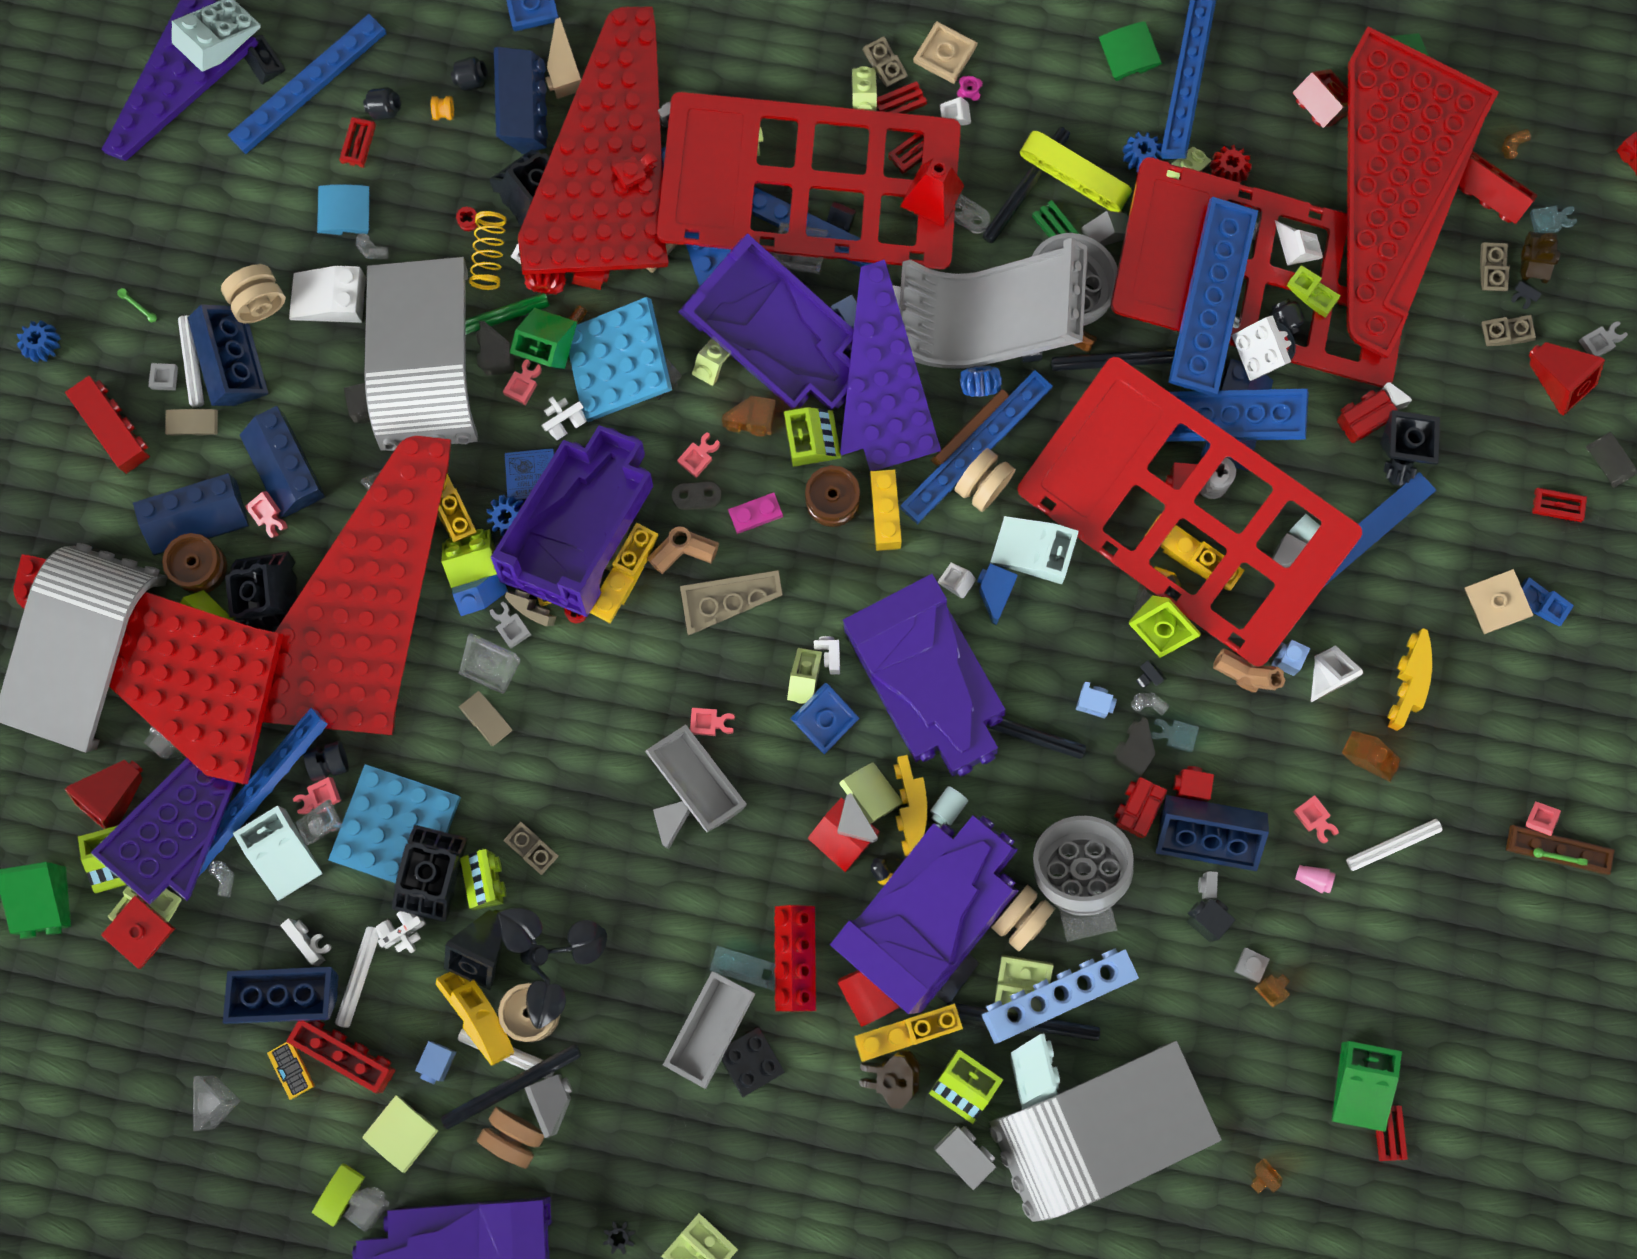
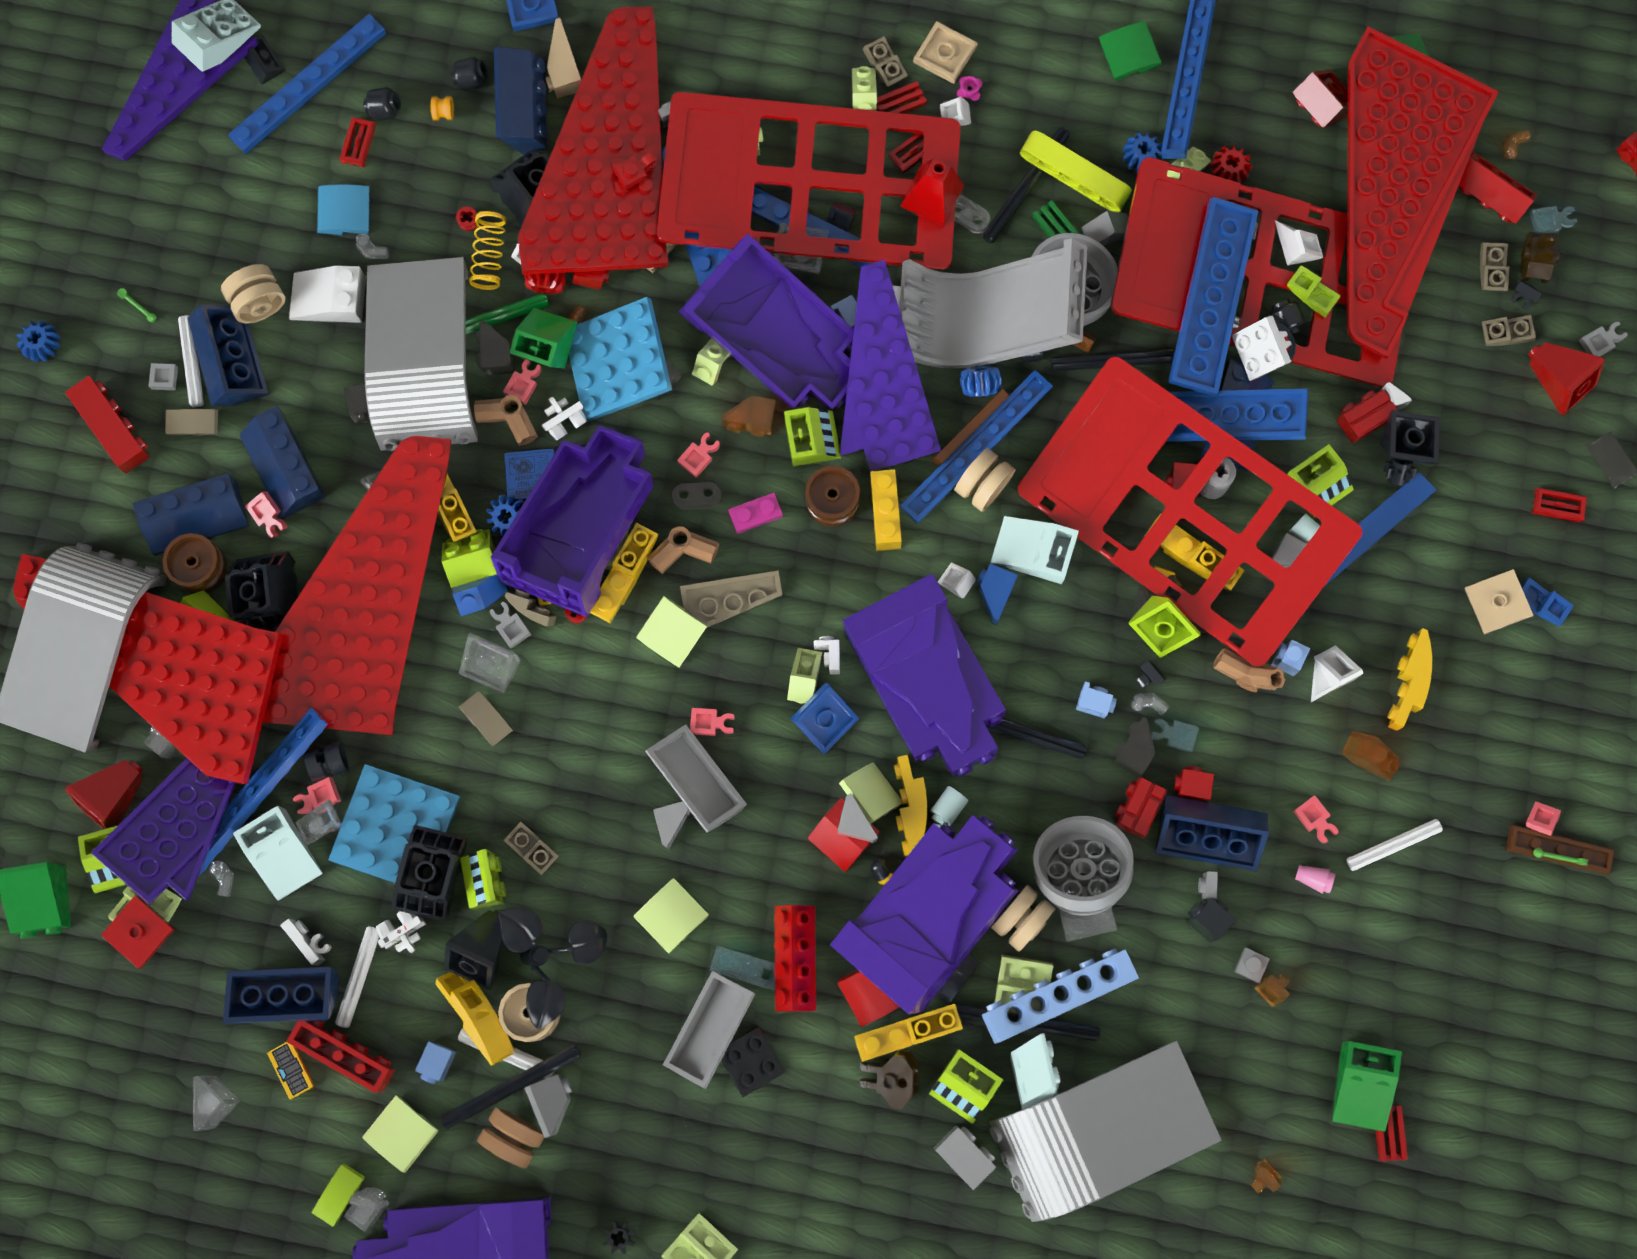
(496, 410): none -> medium nougat piece
(671, 631): none -> yellowish green slope
(671, 915): none -> yellowish green slope
(1324, 476): none -> lime slope

